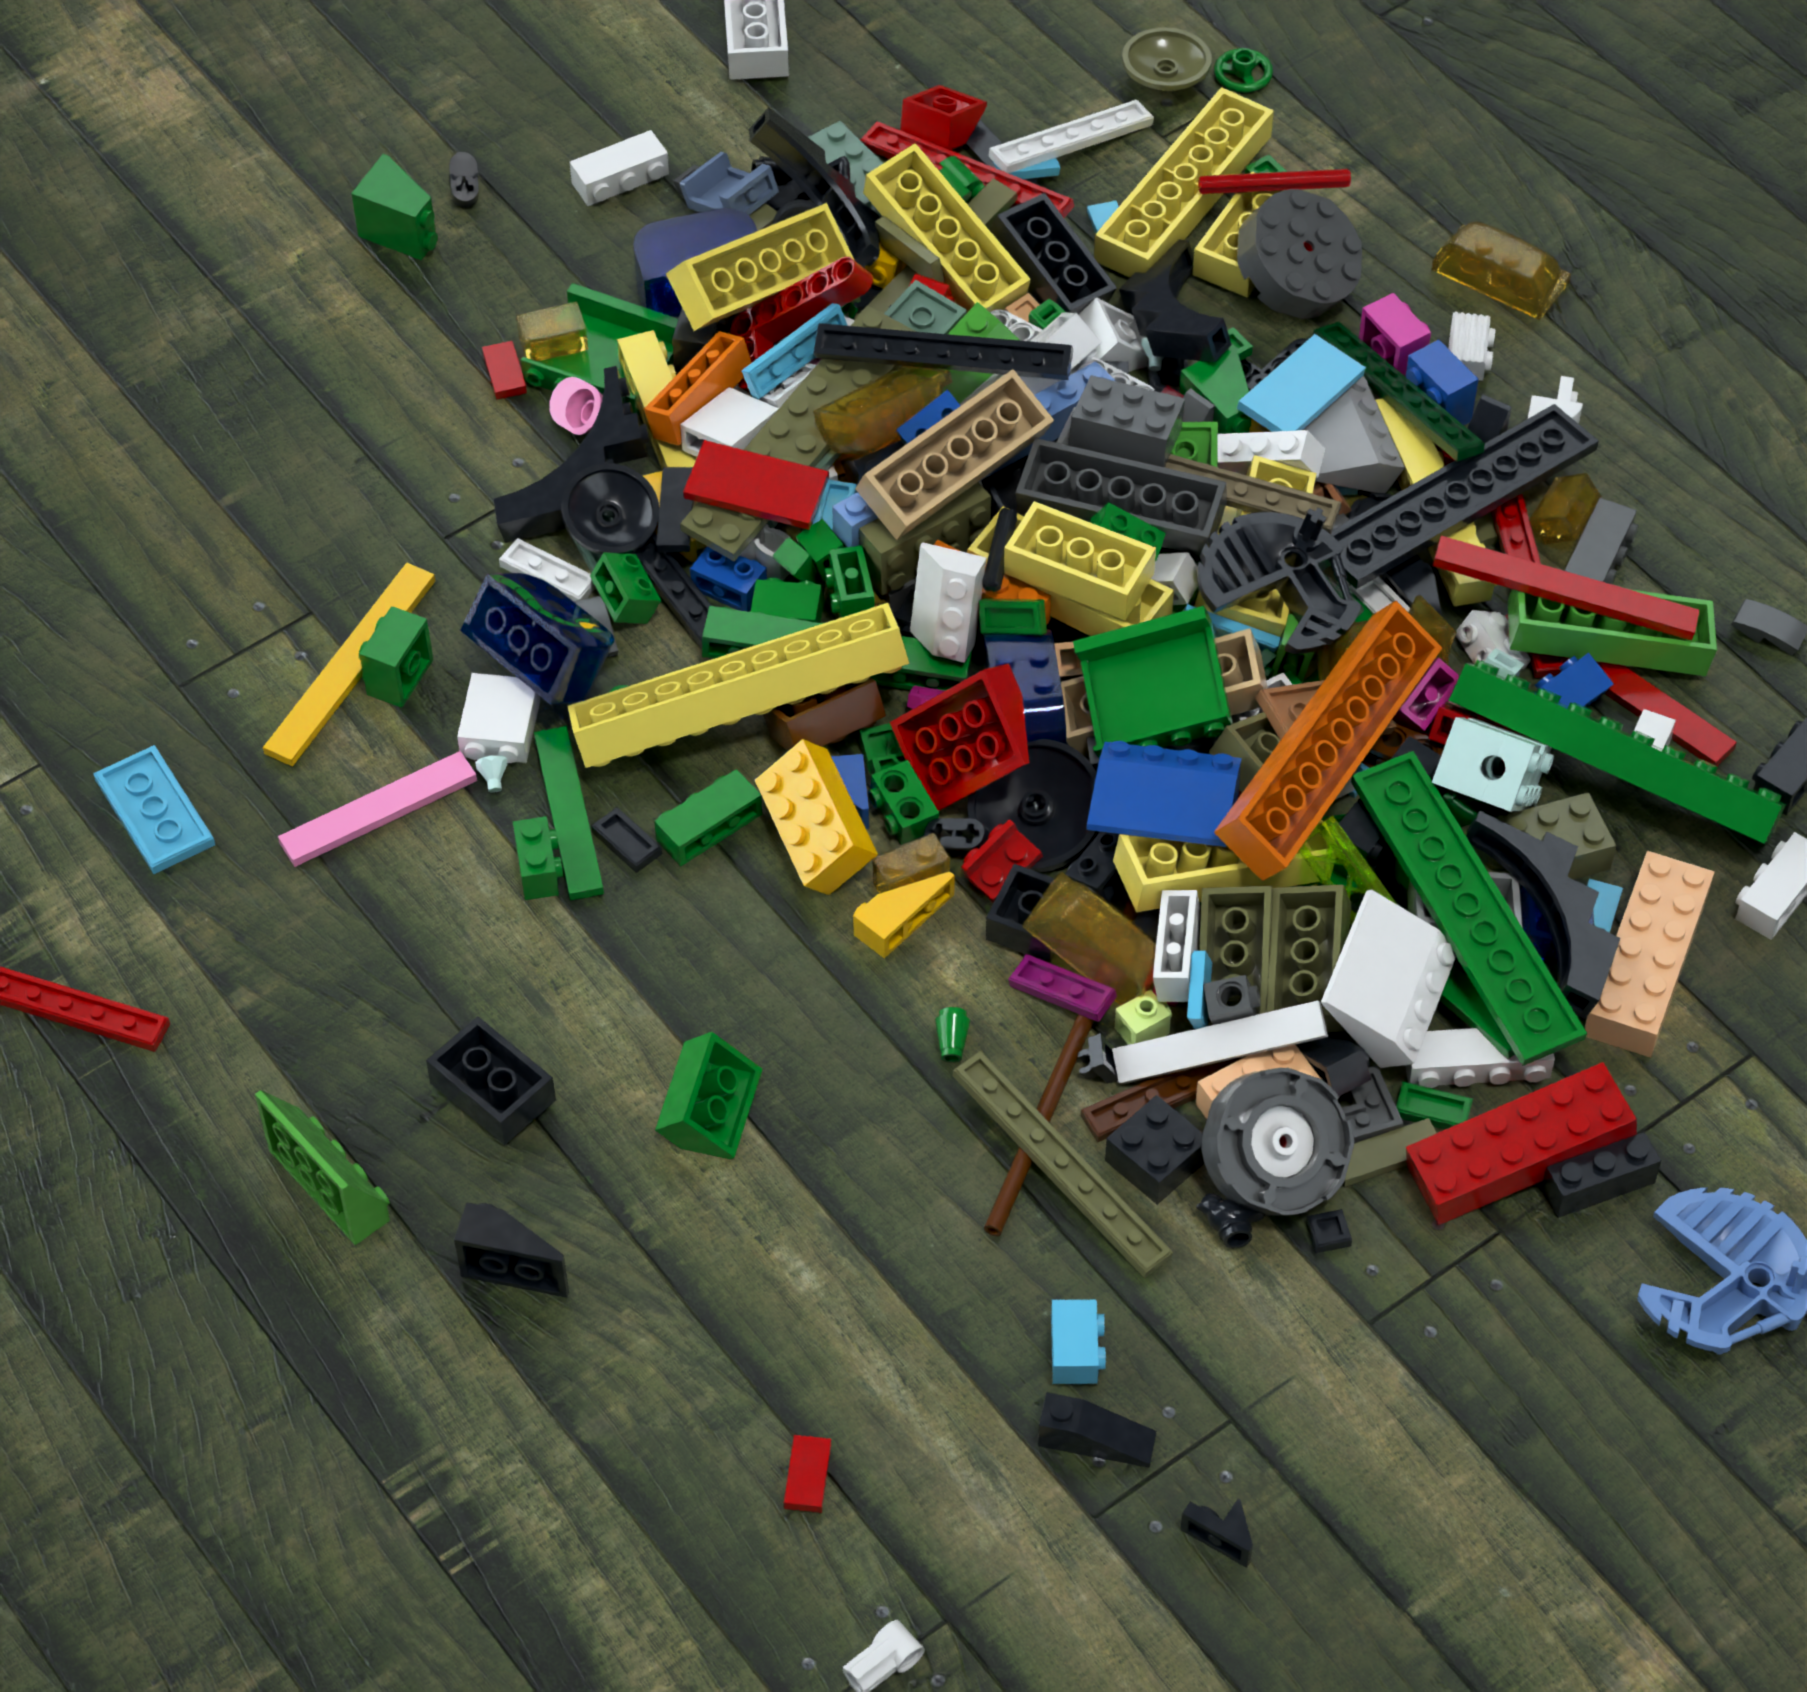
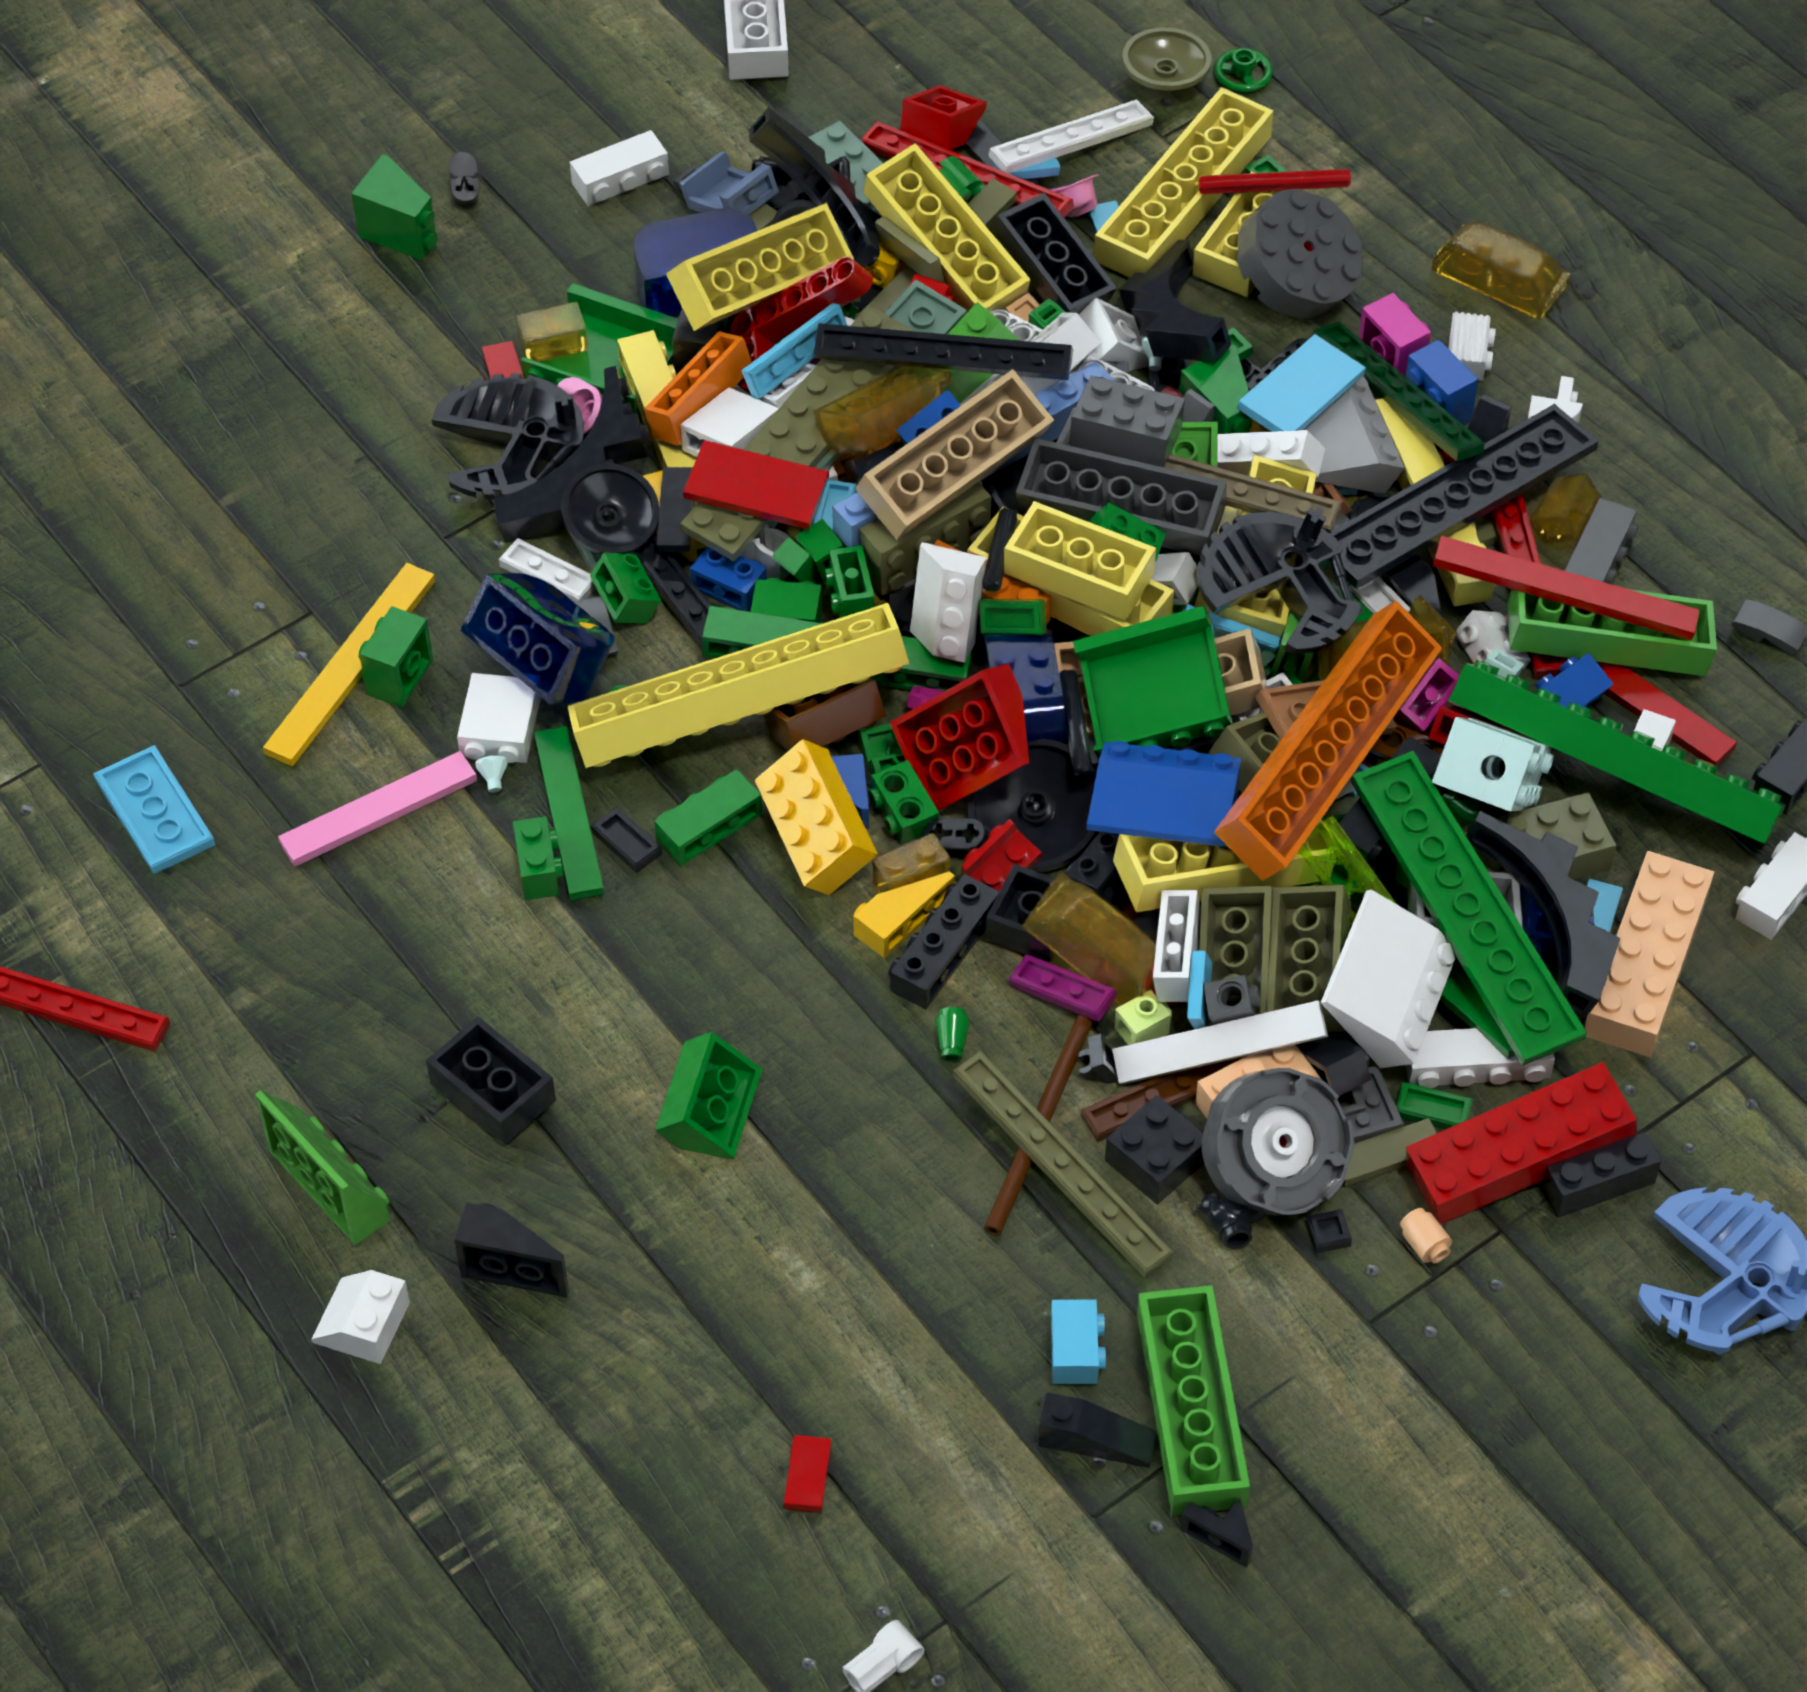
(363, 1315): none -> white slope
(519, 413): none -> black piece
(943, 942): none -> black brick
(1076, 725): none -> black axle
(1082, 194): none -> bright pink piece
(1192, 1399): none -> bright green brick
(1426, 1236): none -> light nougat brick

